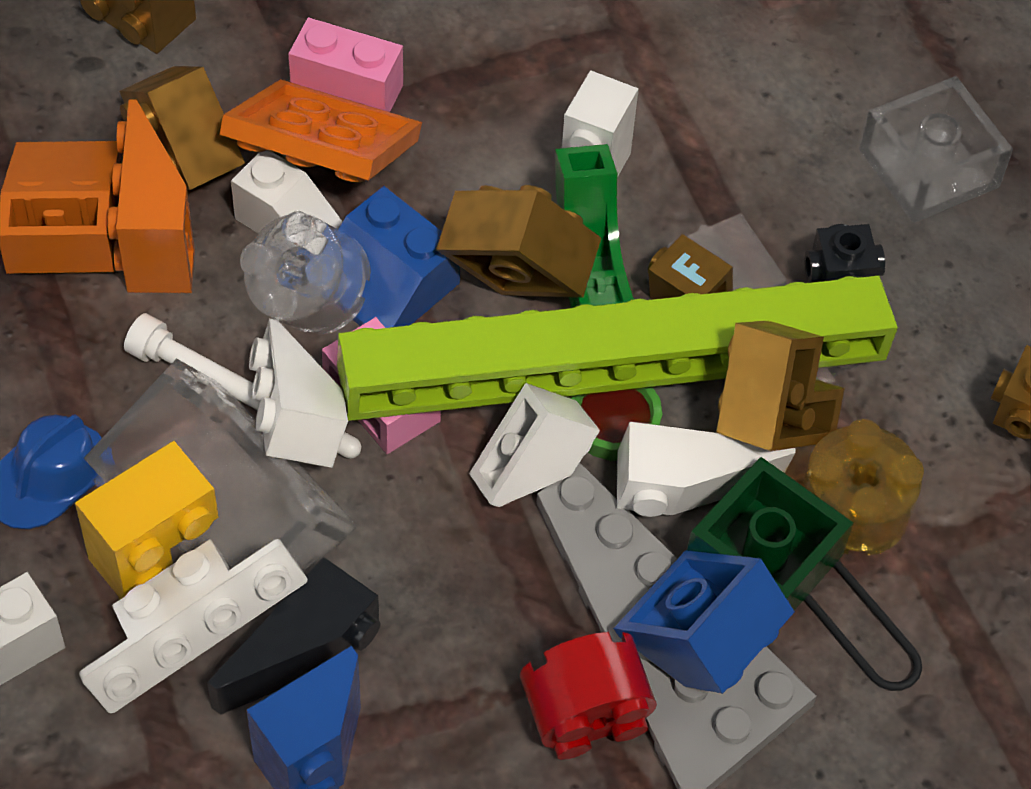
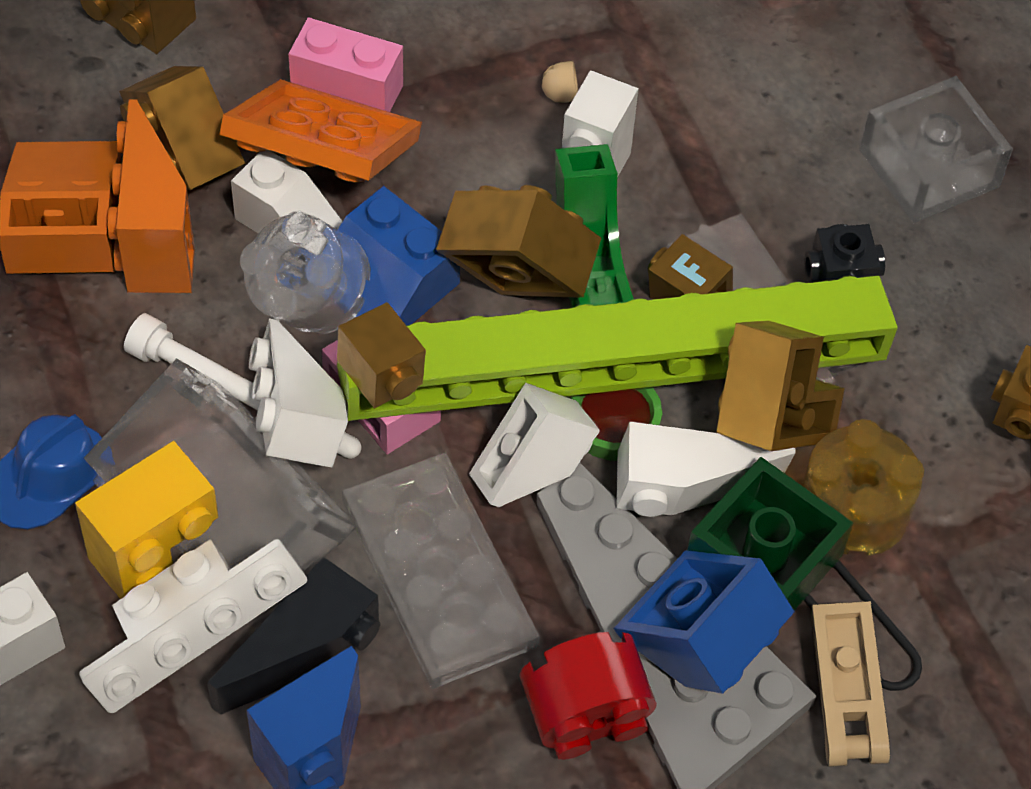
(381, 355): none -> pearl gold brick
(440, 570): none -> clear plate
(560, 82): none -> tan hinge
(849, 682): none -> tan plate

